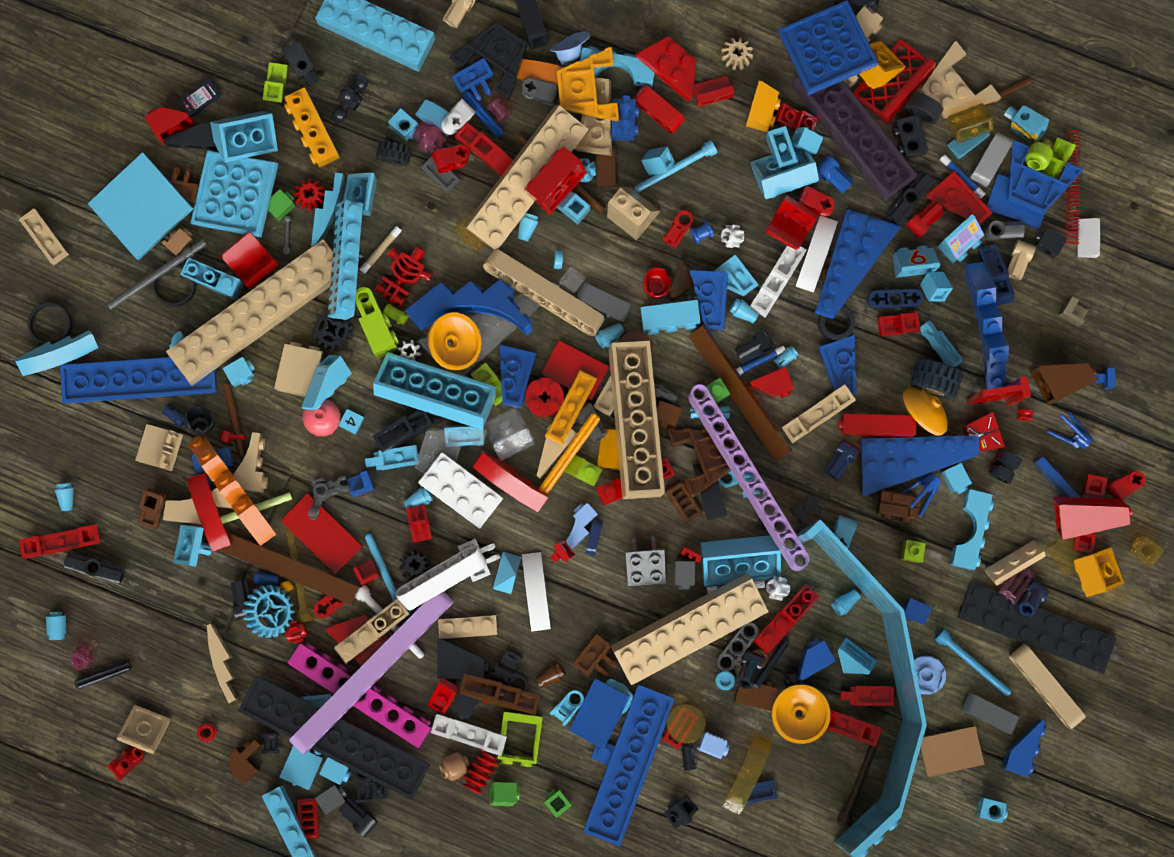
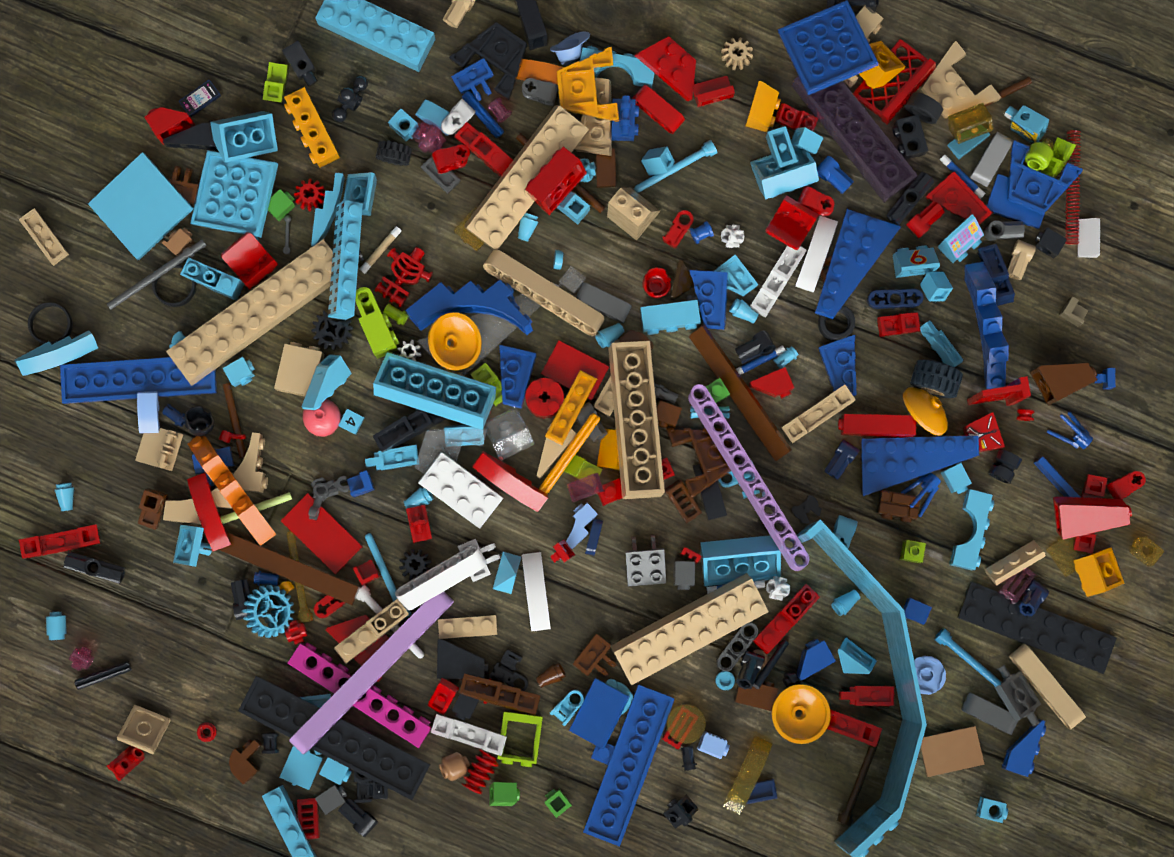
(148, 412): none -> light blue slope
(219, 656): tan slope -> none
(585, 487): none -> clear pink tile
(1018, 696): none -> dark grey plate

